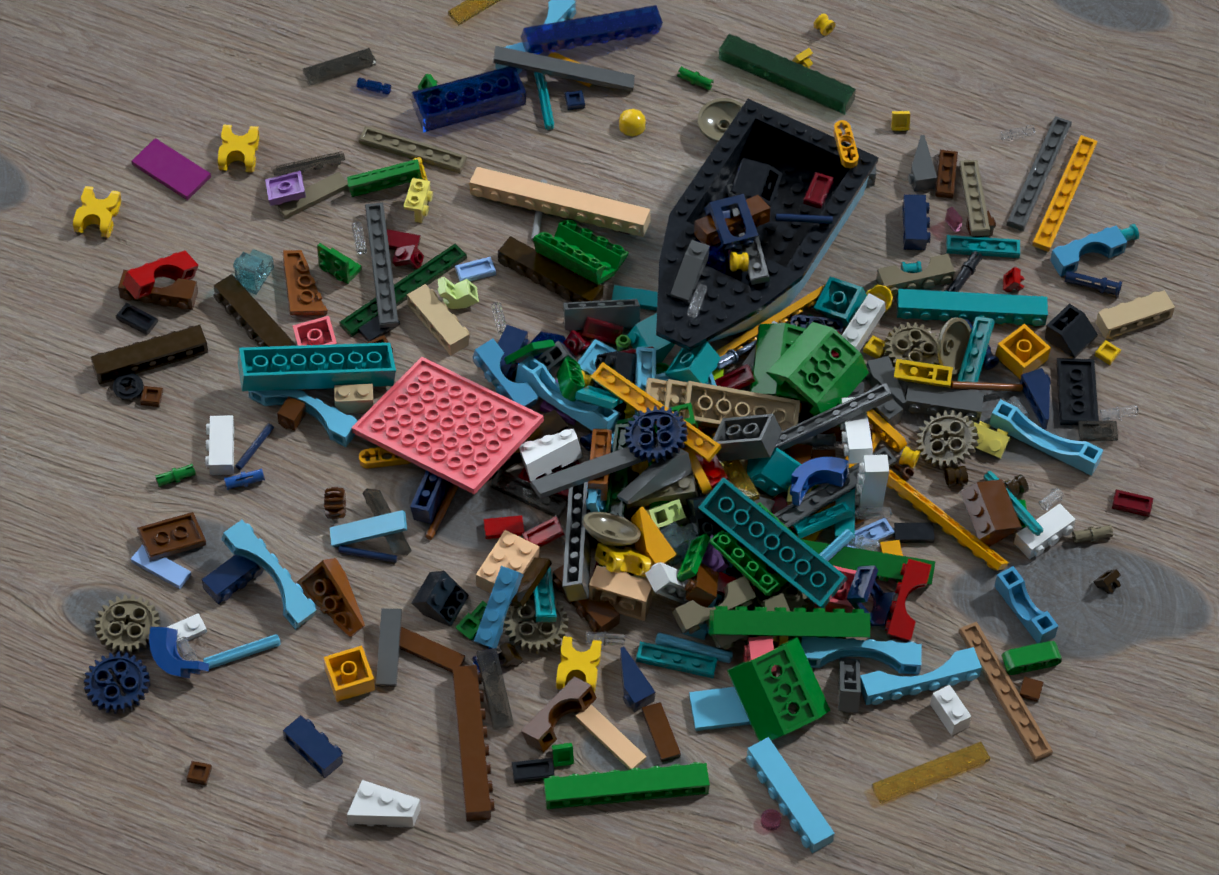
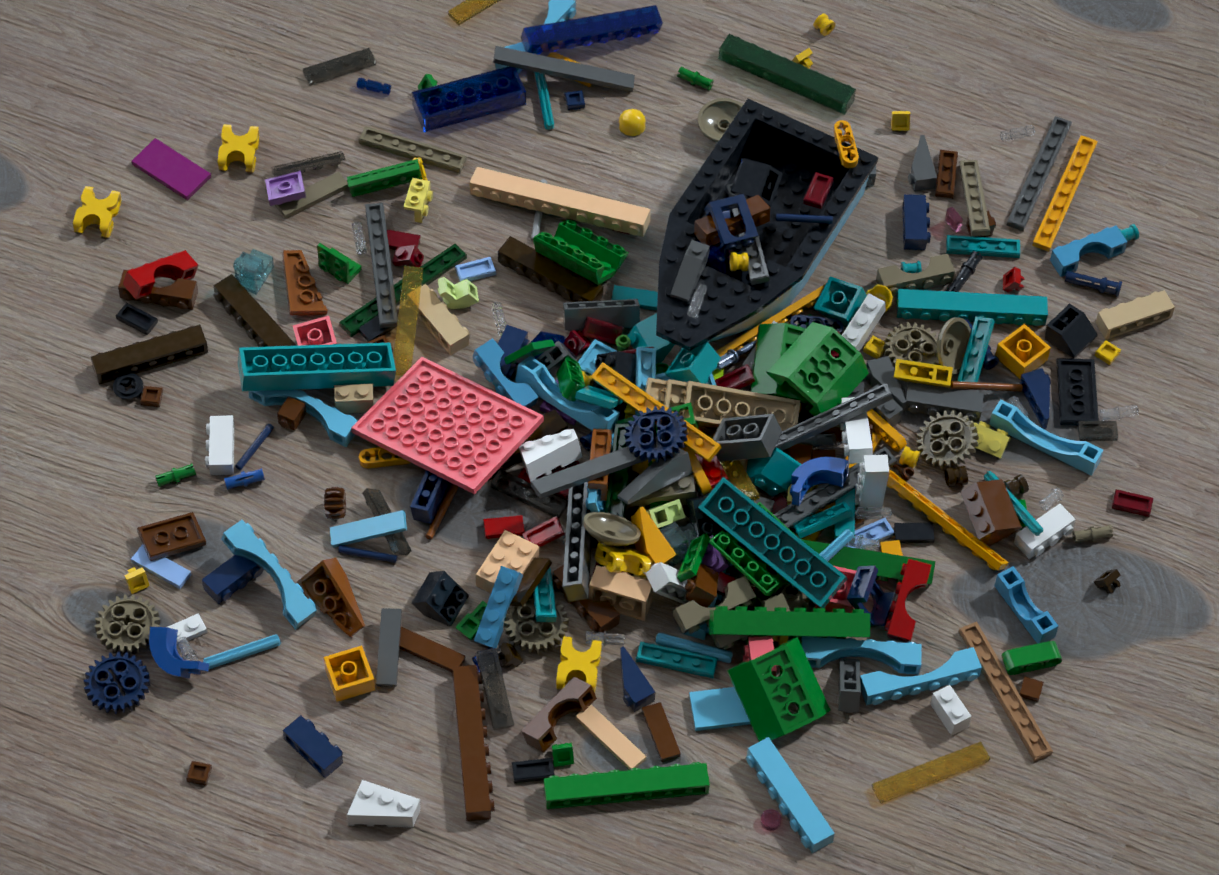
(136, 579): none -> yellow tile
(407, 319): none -> clear yellow tile

